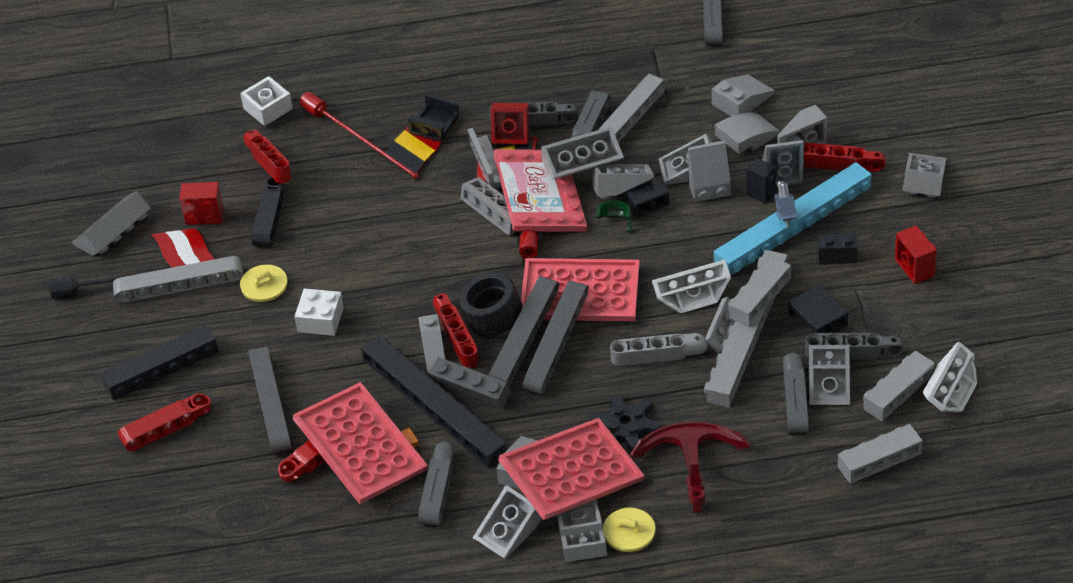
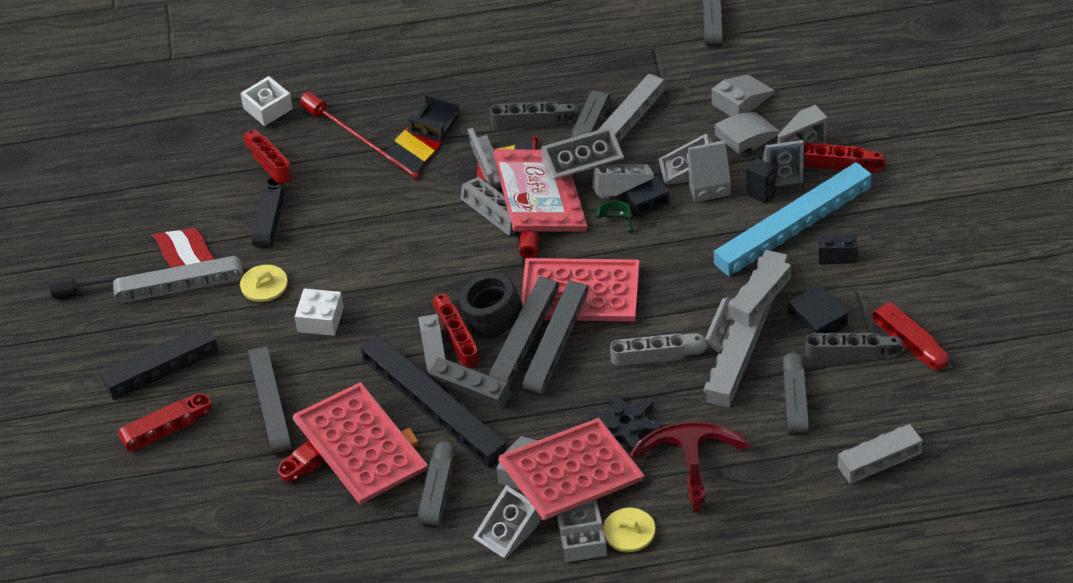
(112, 224): light grey slope -> none
(201, 203): red brick -> none
(510, 123): red brick -> none
(693, 287): white wedge -> none
(785, 204): sand blue piece -> none
(829, 375): light grey slope -> none
(898, 385): light grey brick -> none
(914, 337): none -> red piece
(915, 254): red brick -> none
(924, 175): light grey slope -> none
(952, 380): white wedge -> none

